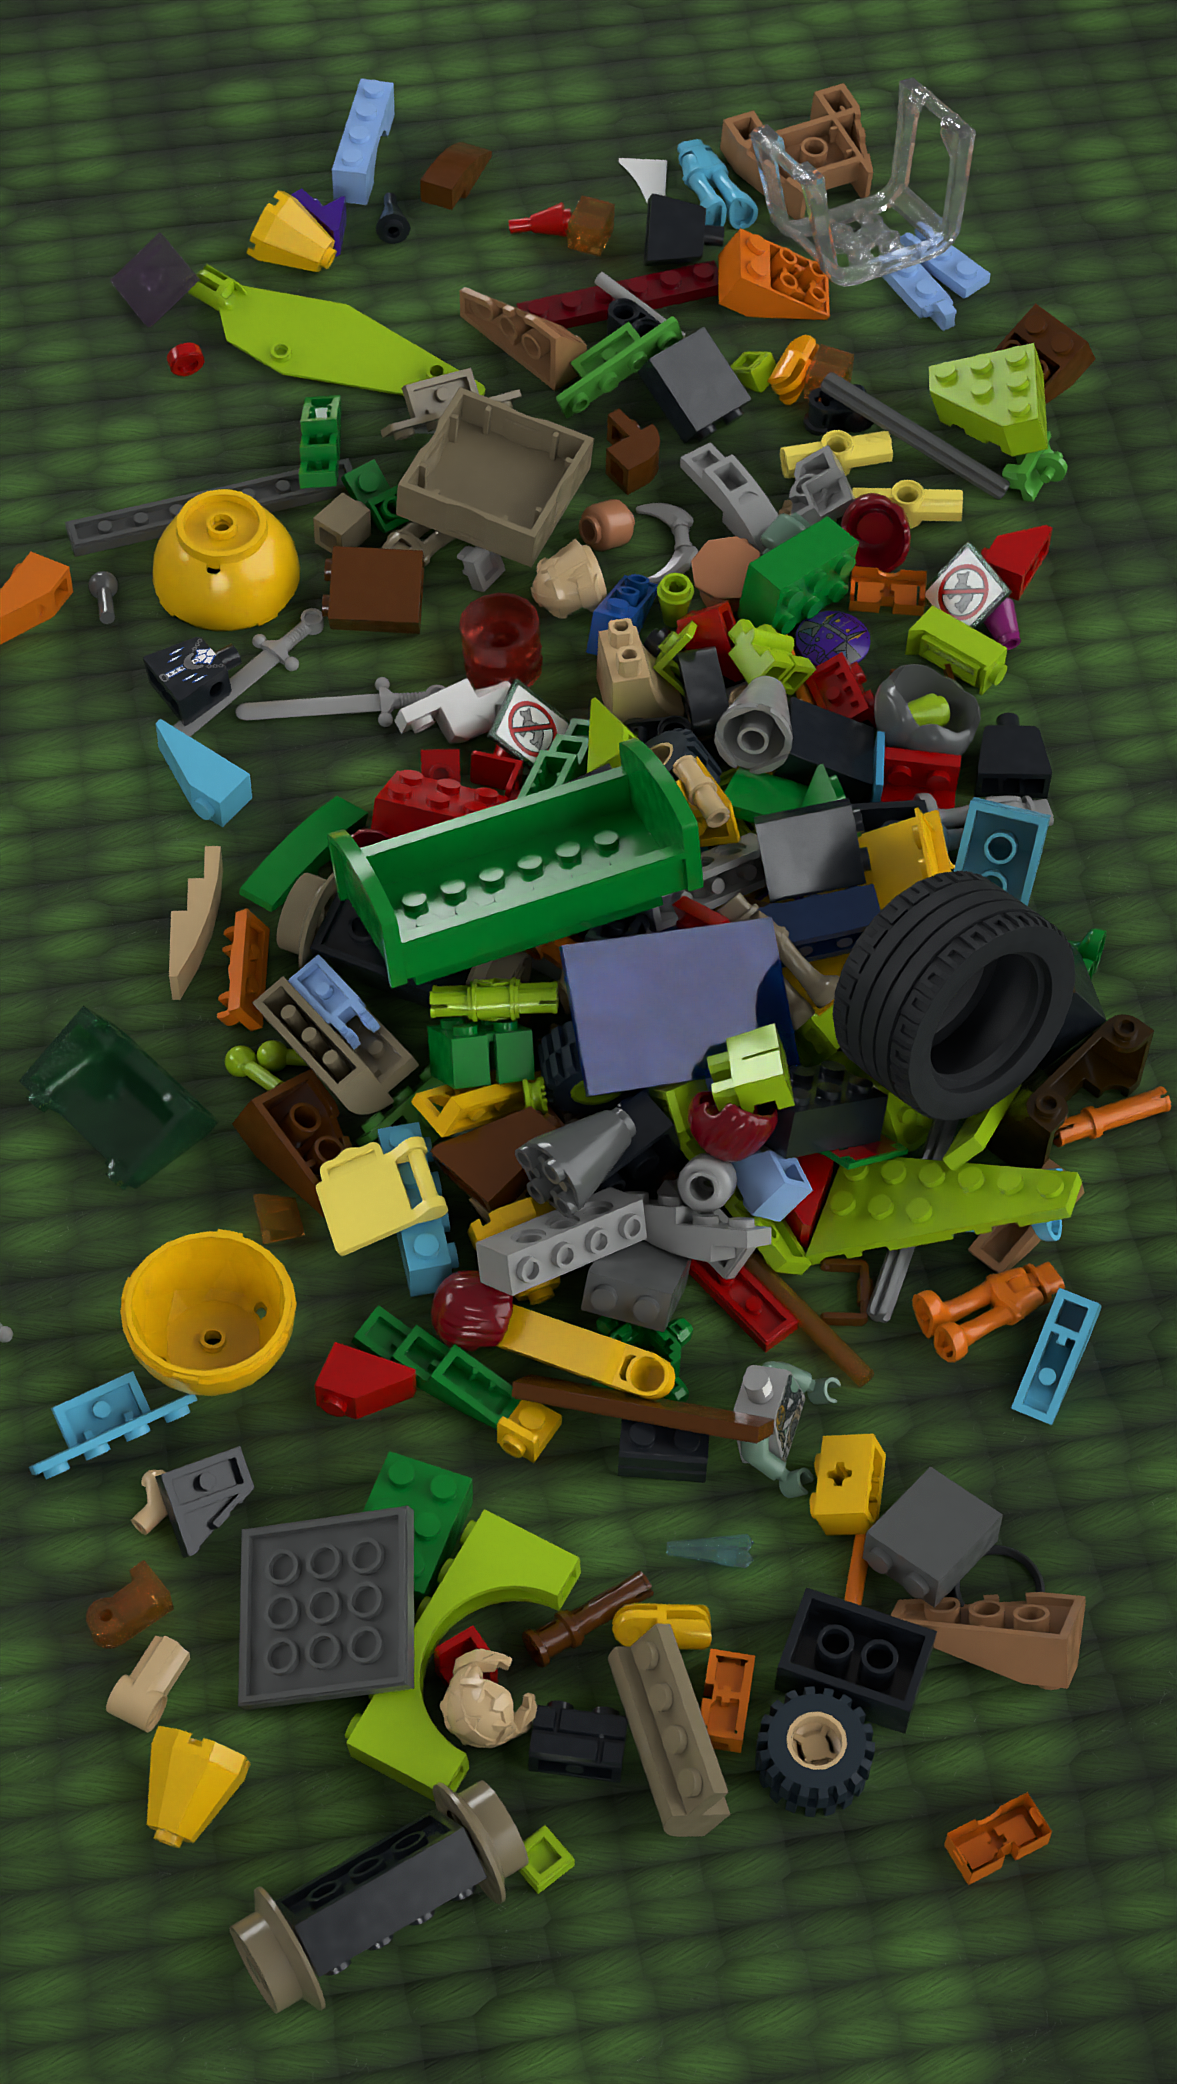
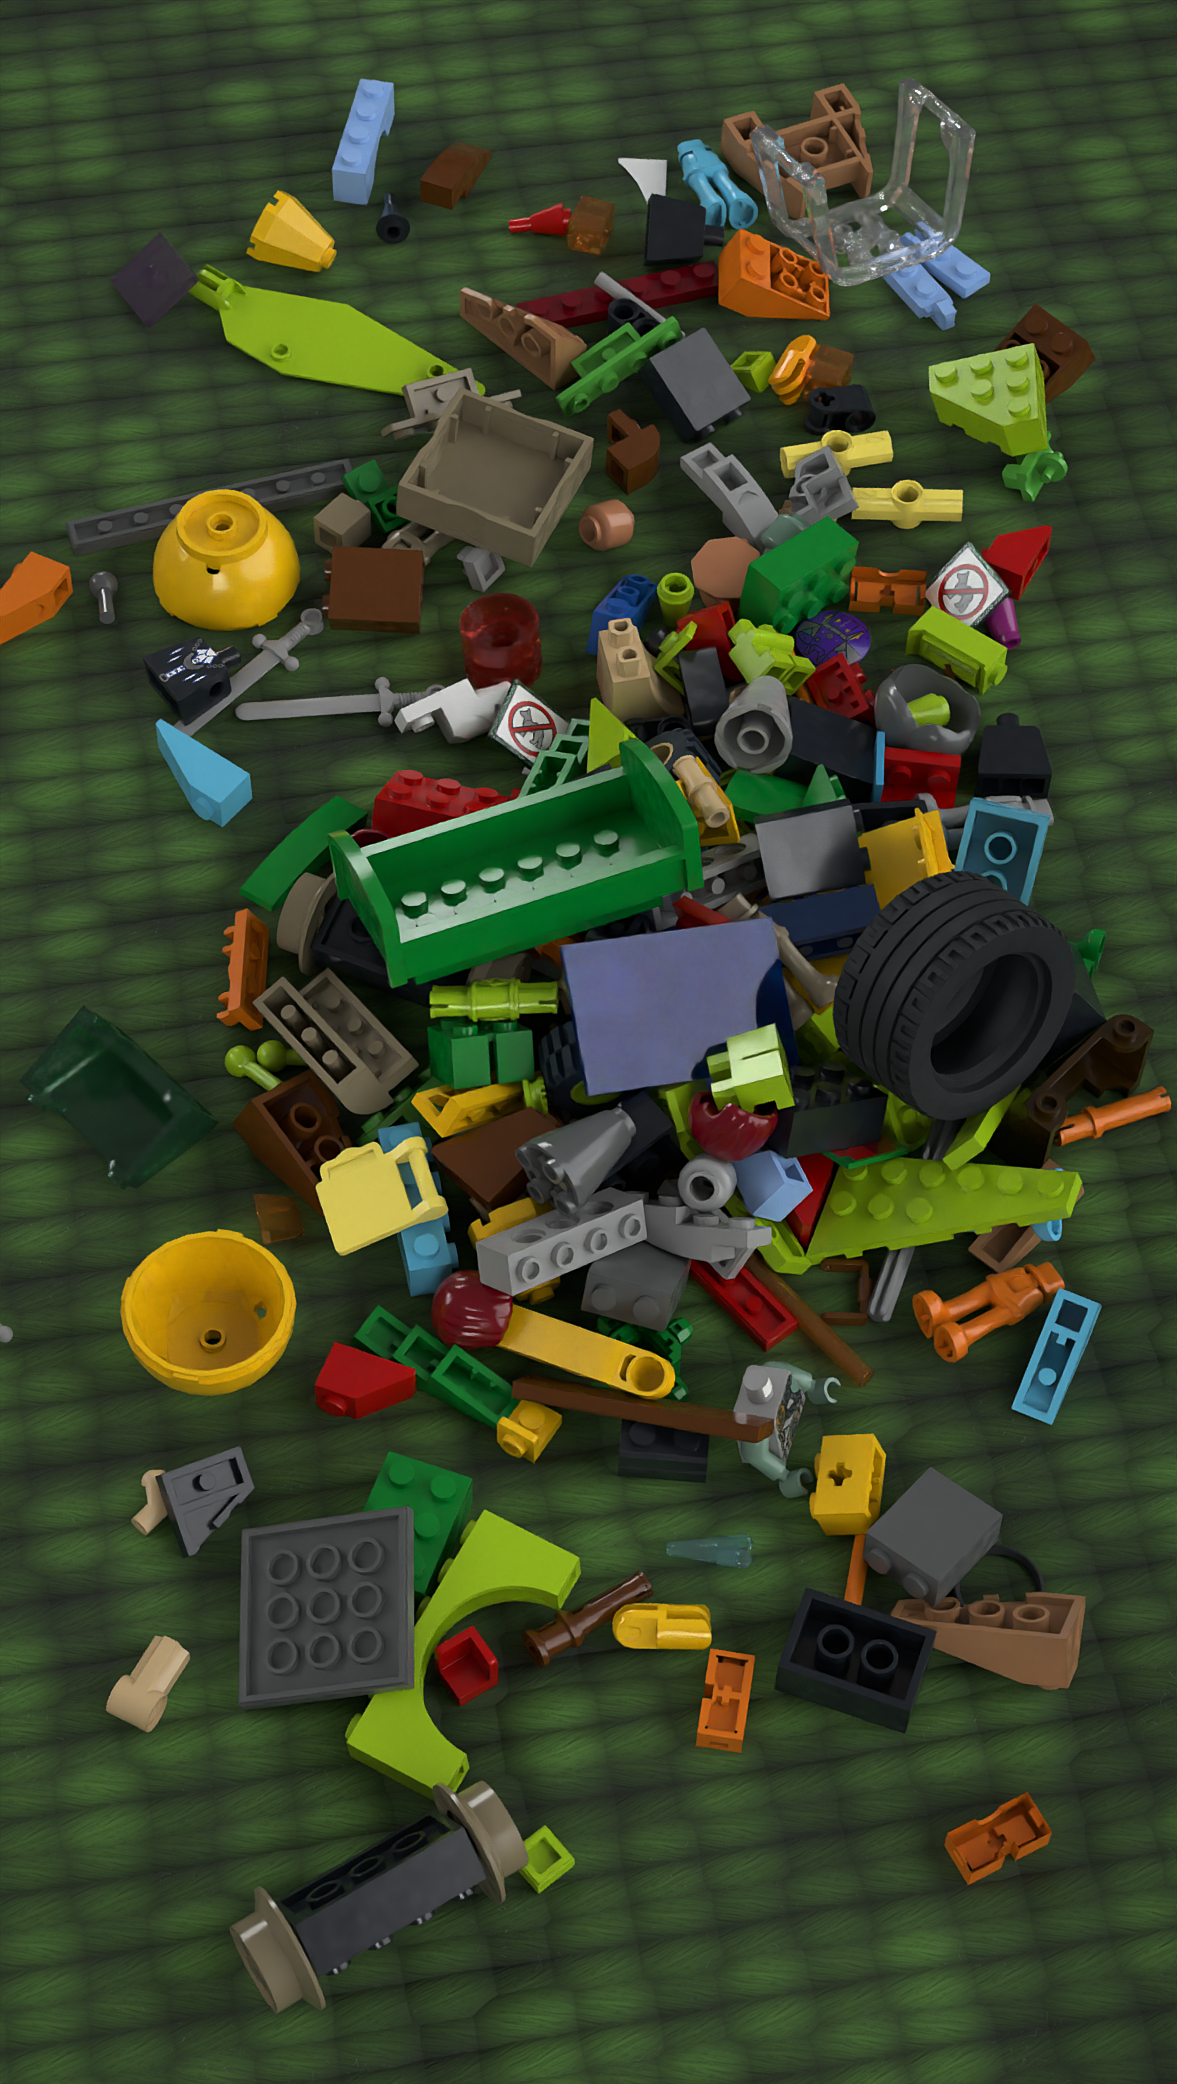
(103, 1415): medium azure bracket -> none
(130, 1610): clear orange leg -> none
(185, 359): red tile -> none
(189, 1784): yellow cone -> none
(194, 928): tan slope -> none
(320, 441): green slope -> none
(330, 217): dark purple slope -> none
(332, 999): light blue hinge -> none
(440, 763): red bracket -> none
(480, 1709): tan helmet -> none
(496, 770): red bracket -> none
(569, 581): tan helmet -> none
(578, 1742): black brick -> none
(670, 1733): dark tan brick -> none
(680, 525): light grey piece -> none
(814, 1751): black wheel -> none
(881, 531): dark red piece -> none
(915, 435): dark grey axle -> none

